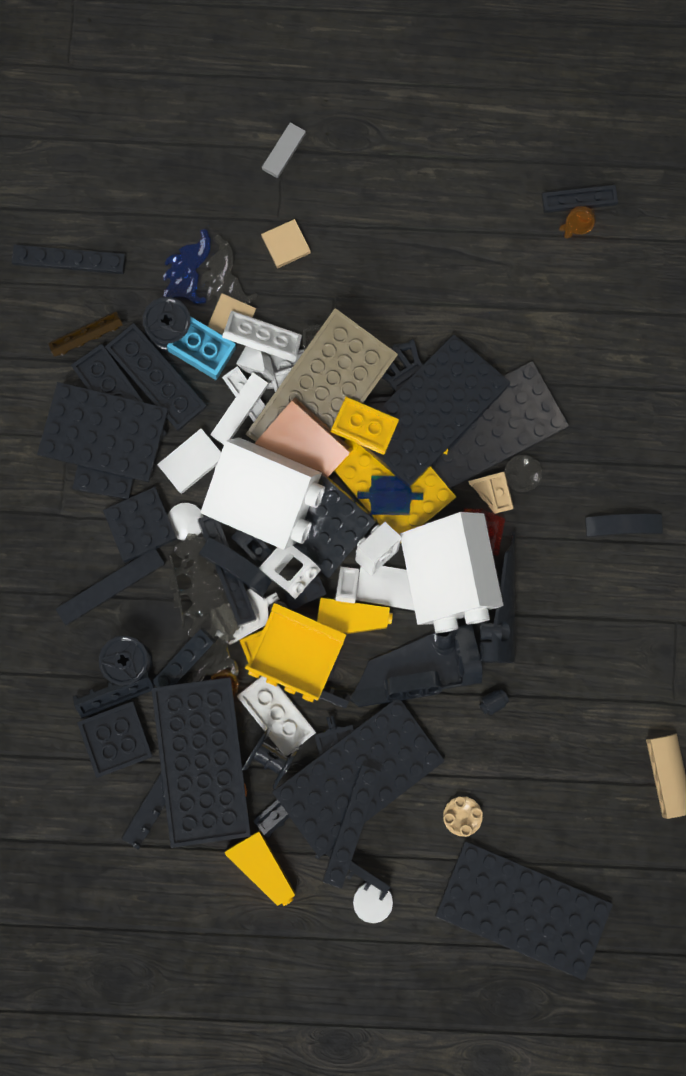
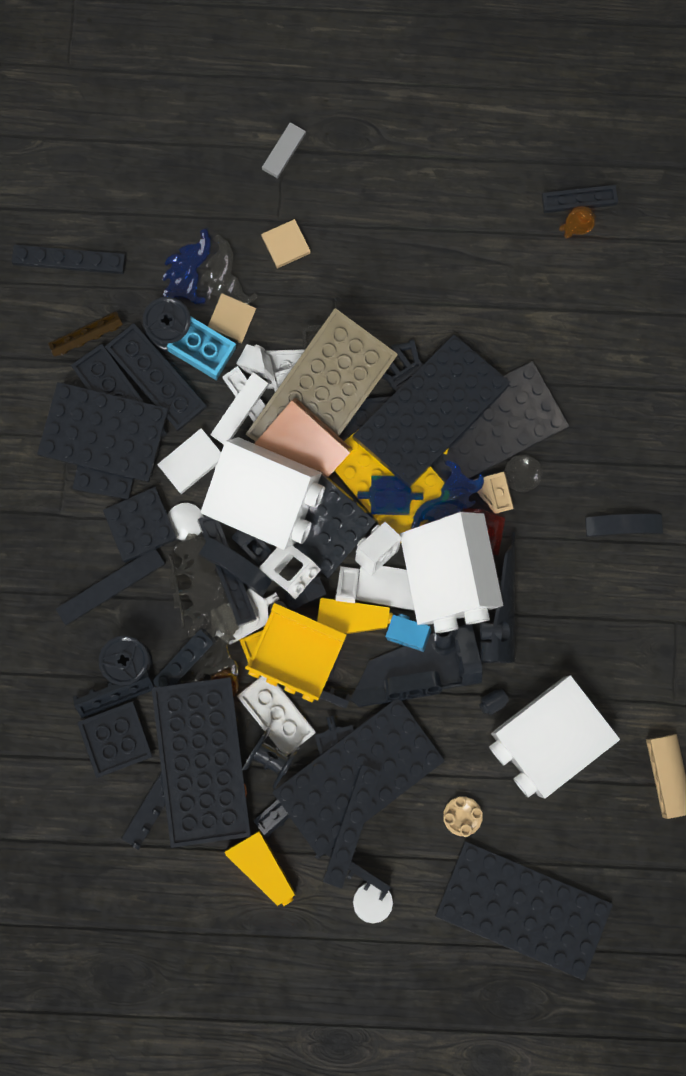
(262, 336): white tile -> none
(364, 425): yellow tile -> none
(408, 632): none -> dark azure brick
(453, 497): none -> clear blue piece
(553, 738): none -> white brick

